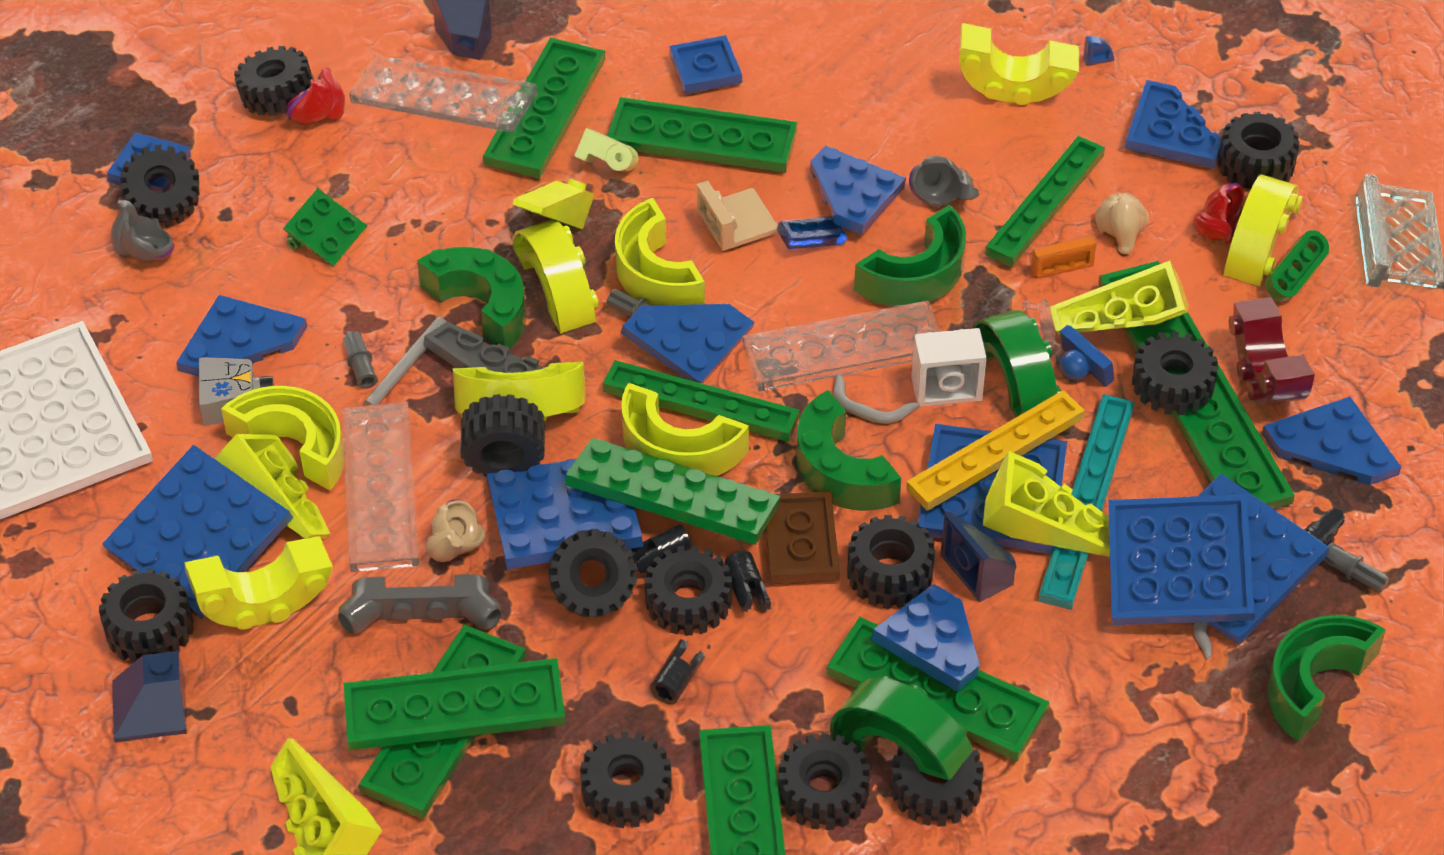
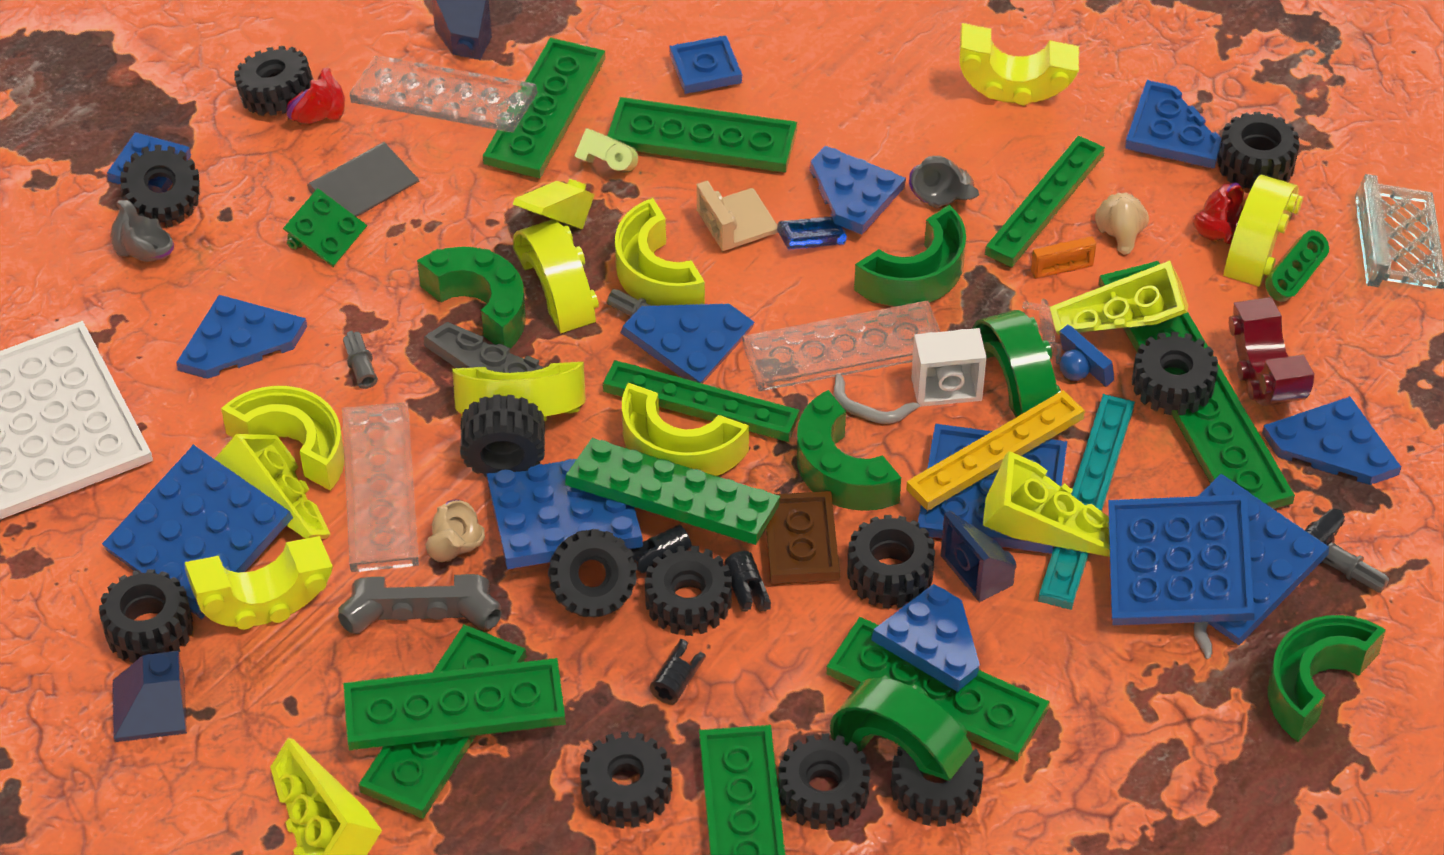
(222, 381): light grey torso -> none
(366, 180): none -> dark grey piece
(401, 367): light grey bar -> none
(1097, 50): blue tile -> none

